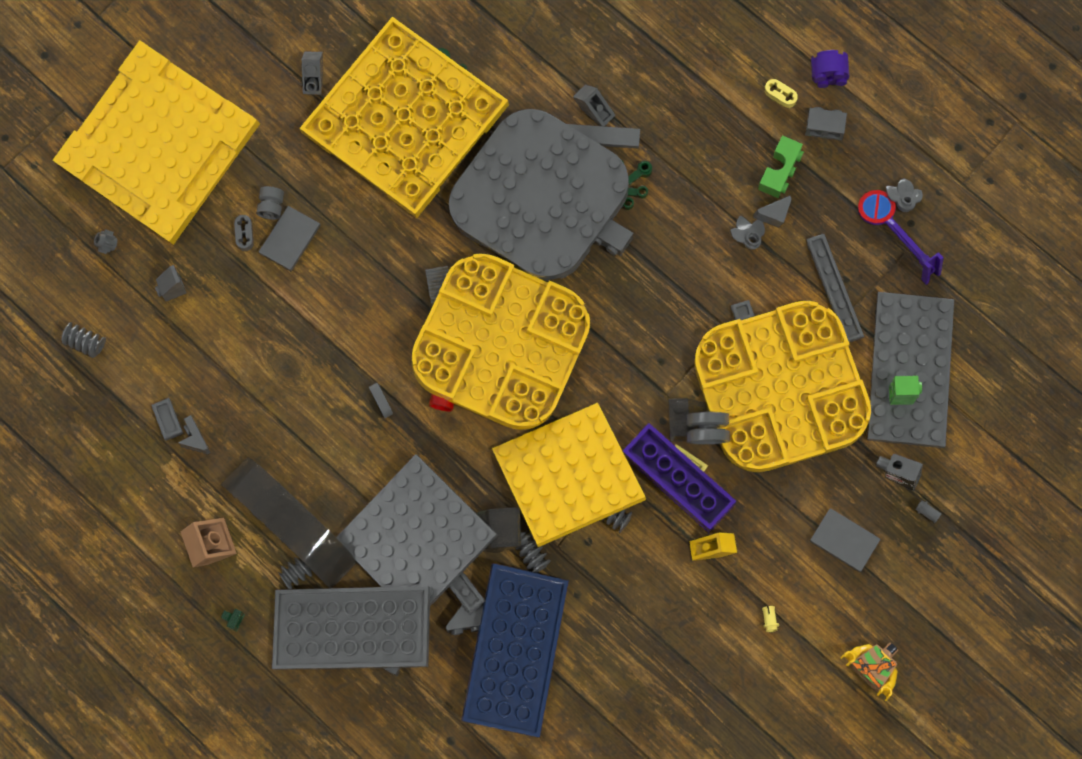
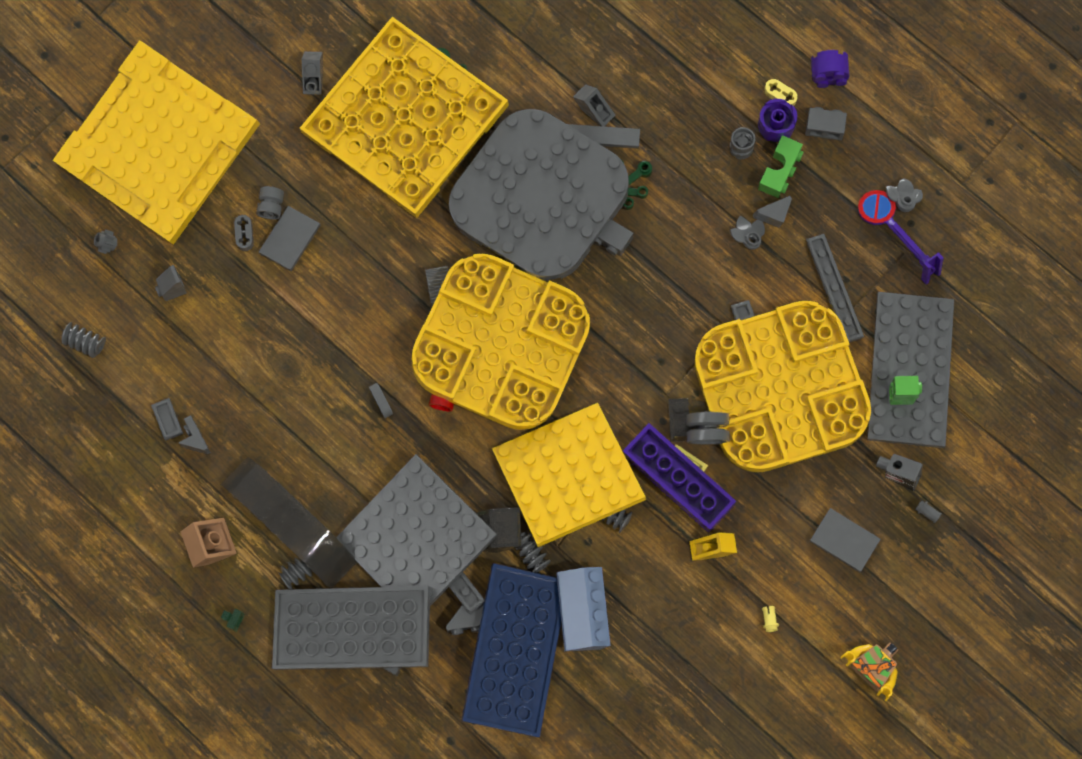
(583, 609): none -> sand blue slope
(742, 143): none -> dark grey wheel
(784, 125): none -> dark purple brick

